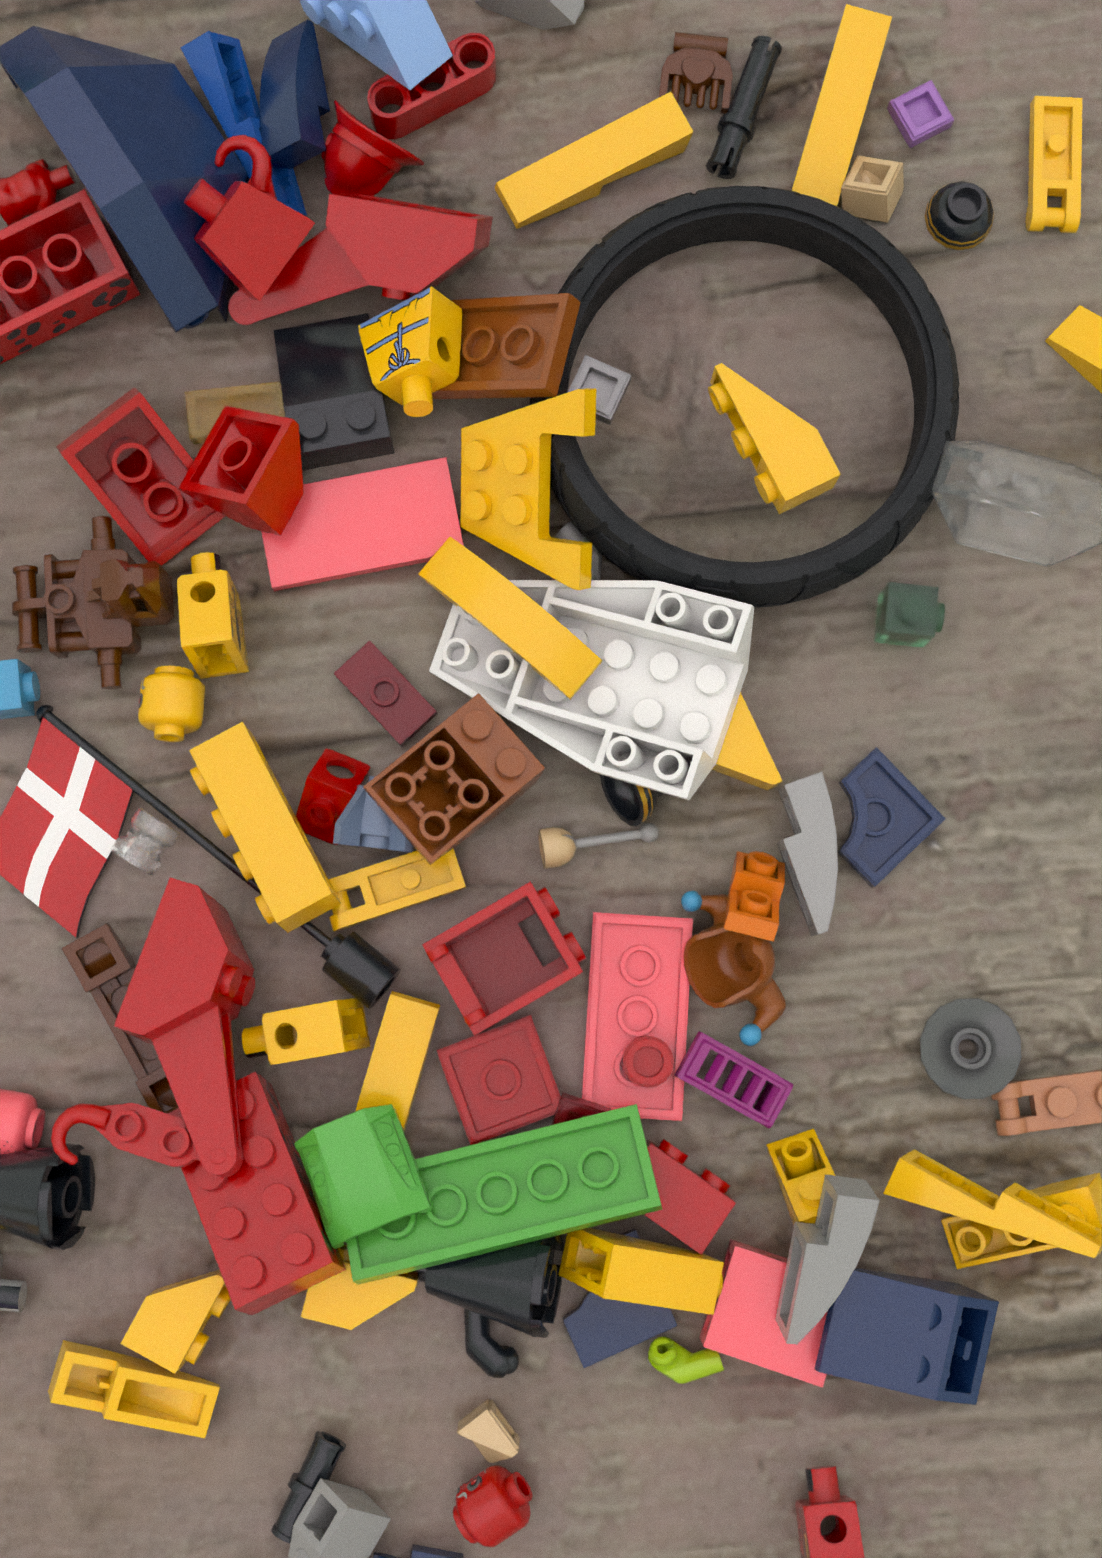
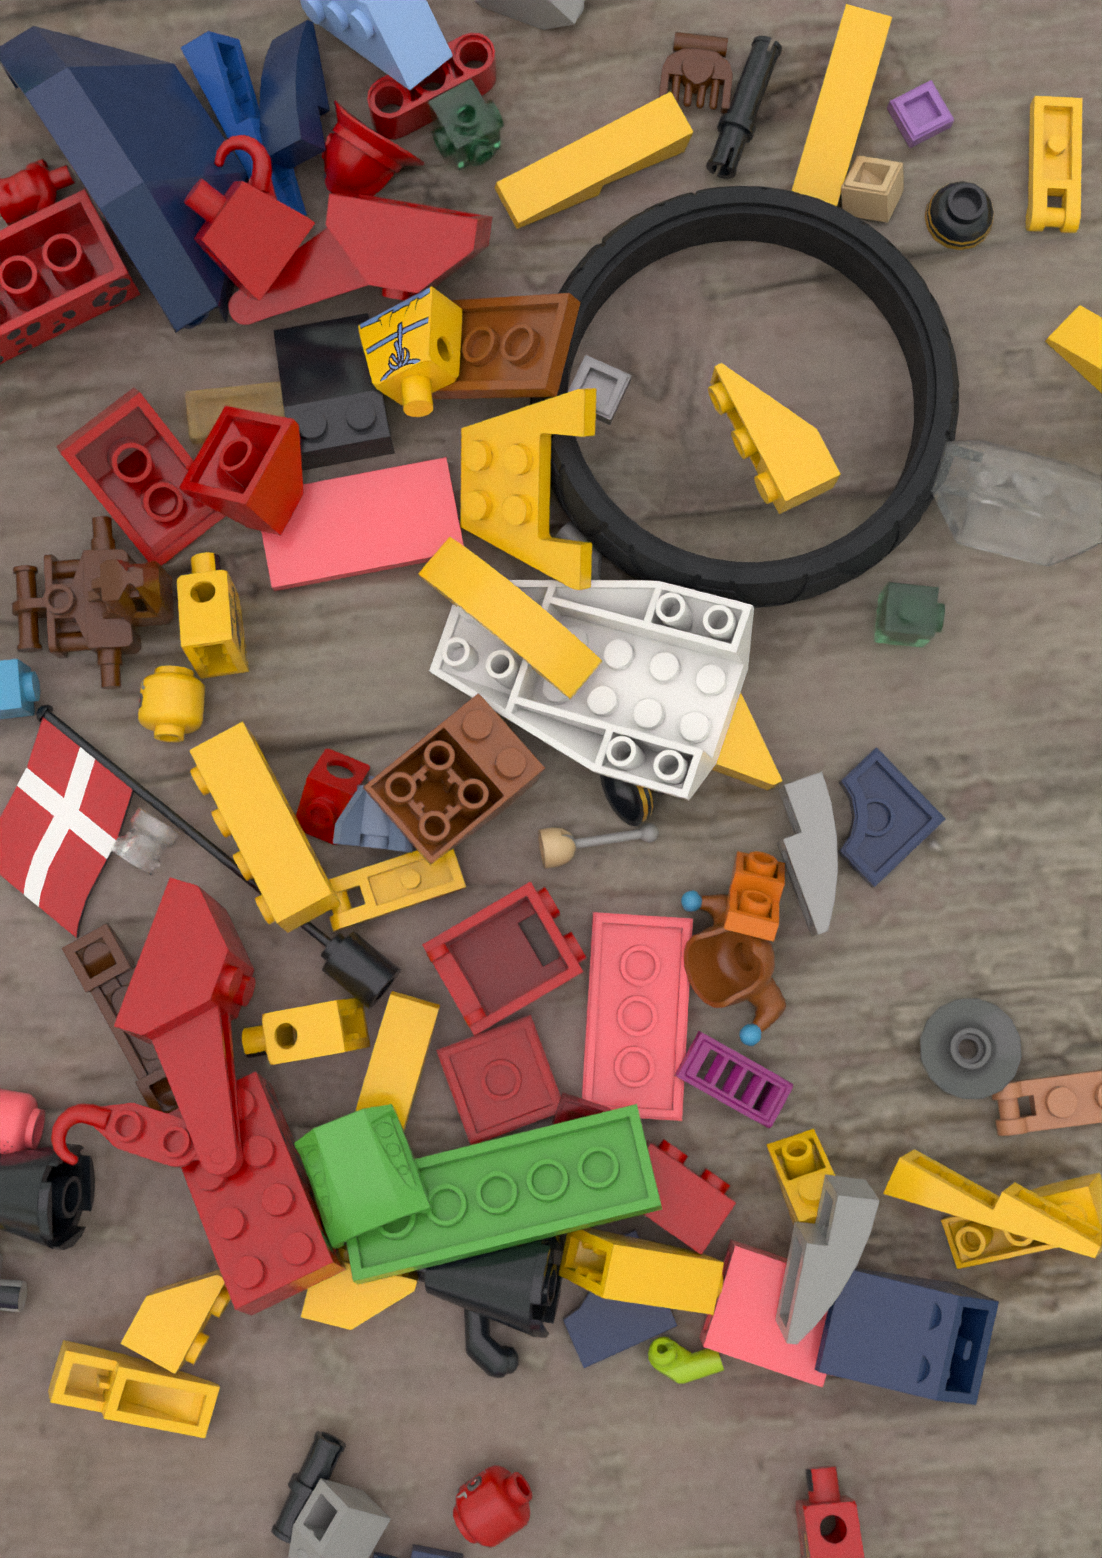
(385, 693): dark red plate -> none
(465, 125): none -> clear green brick
(490, 1432): tan slope -> none
(648, 1061): red tile -> none

